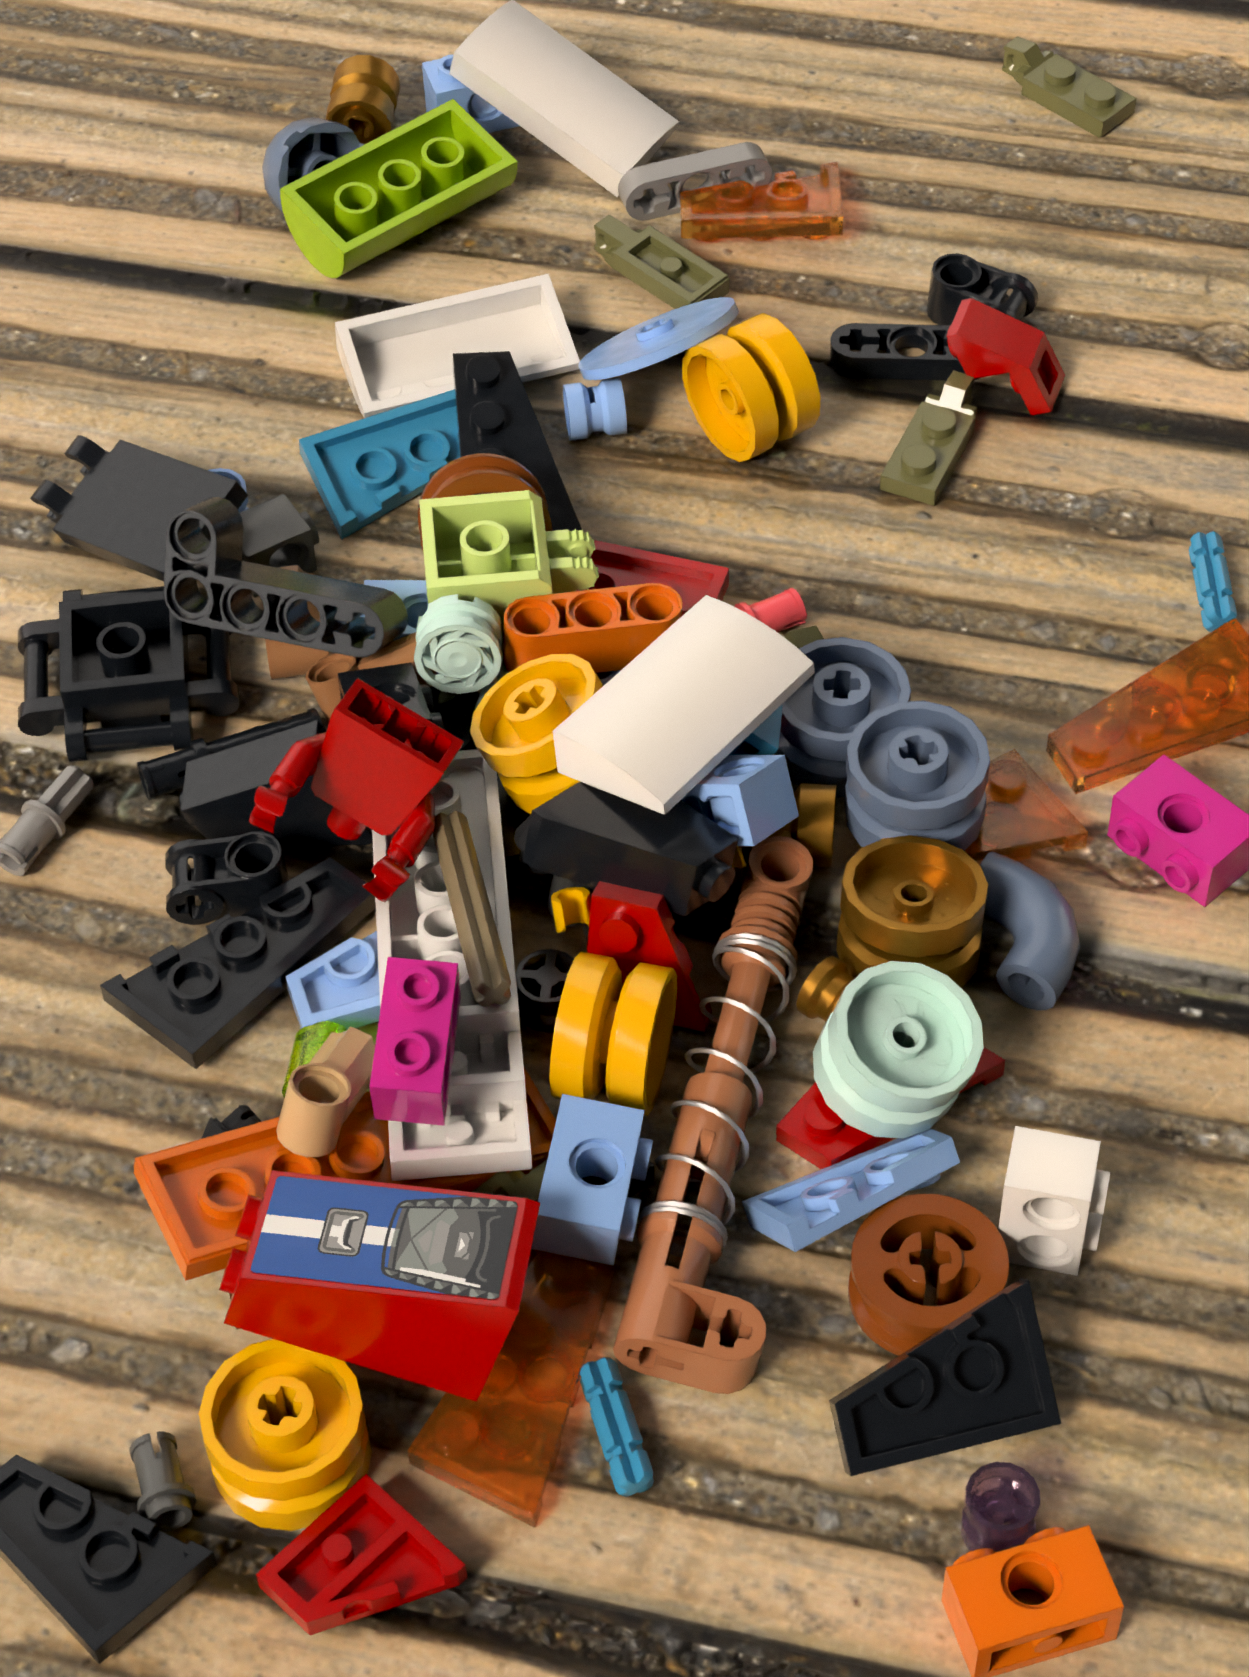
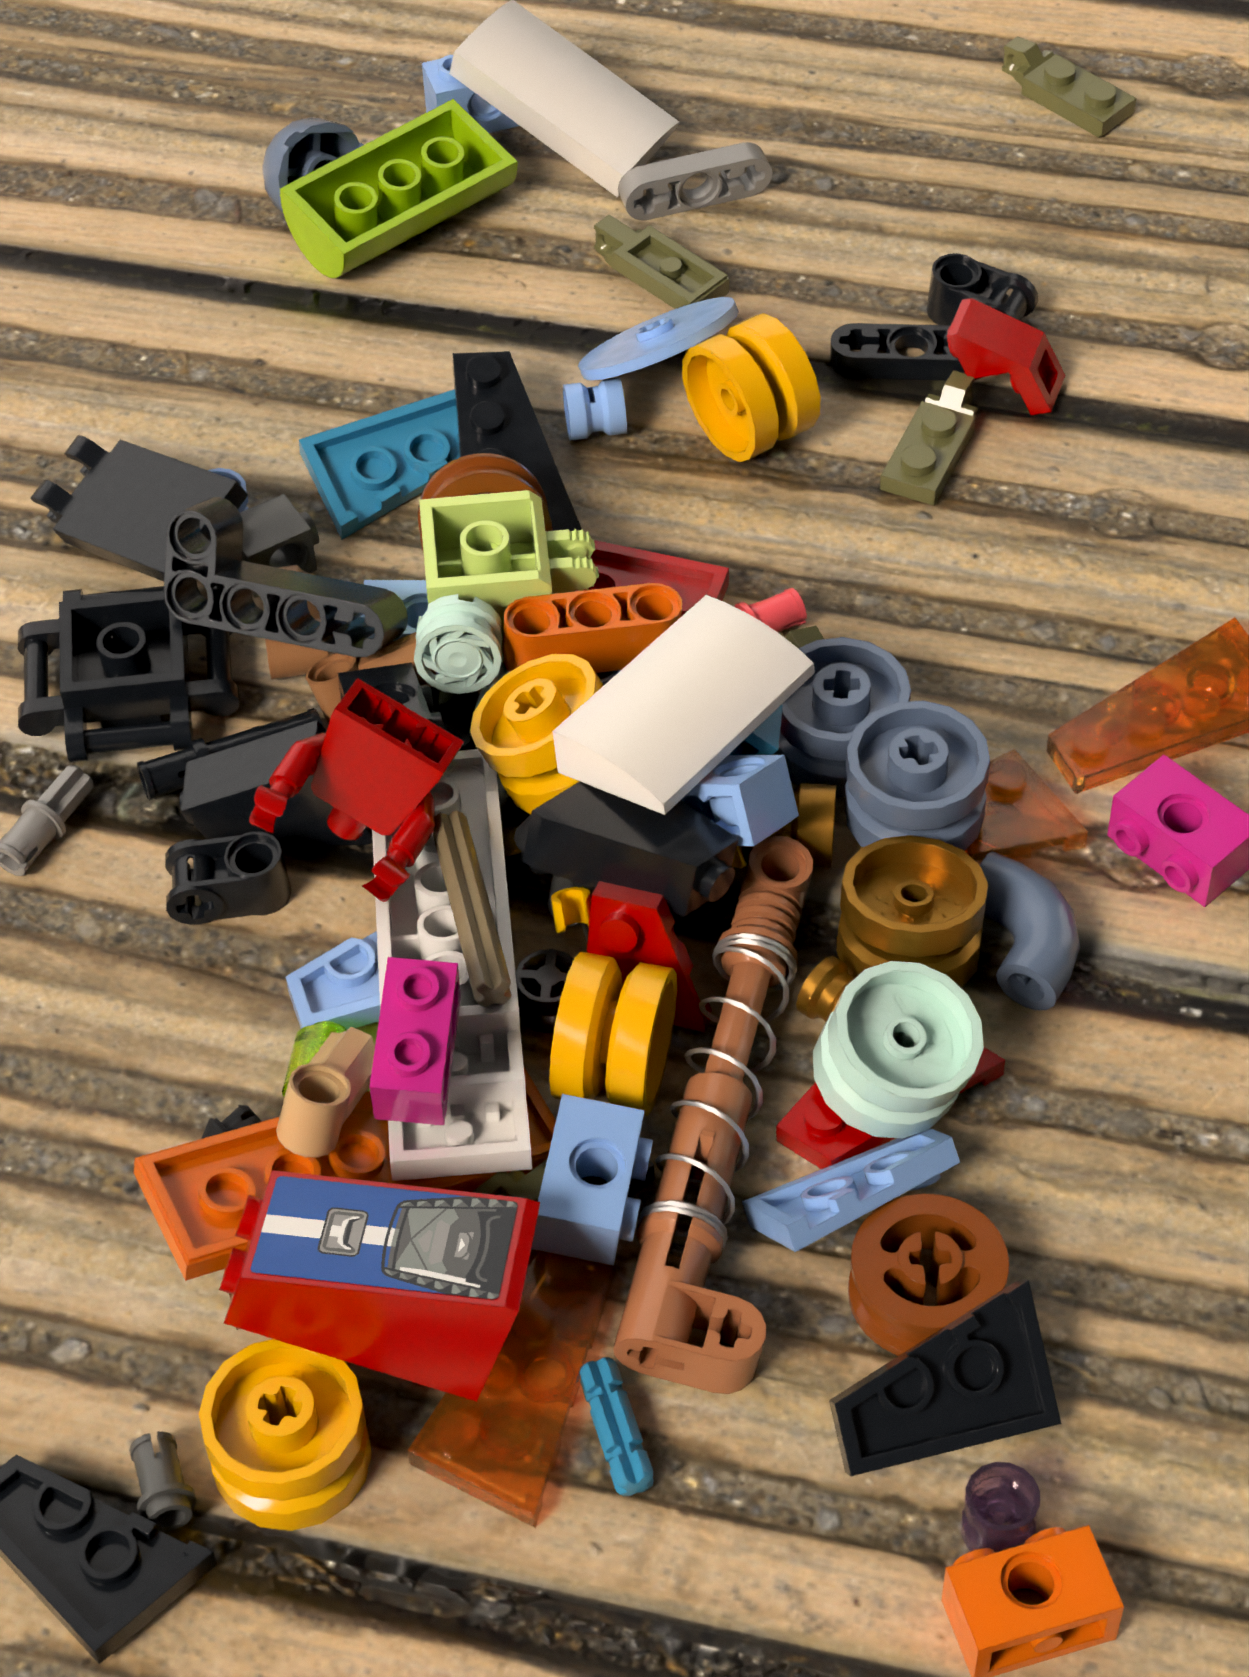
(221, 981): black wing -> none
(358, 1562): red wing -> none
(364, 96): pearl gold wheel -> none
(410, 349): white slope -> none
(780, 209): clear orange wing -> none
(1052, 1200): white brick -> none
(1212, 580): dark azure axle -> none

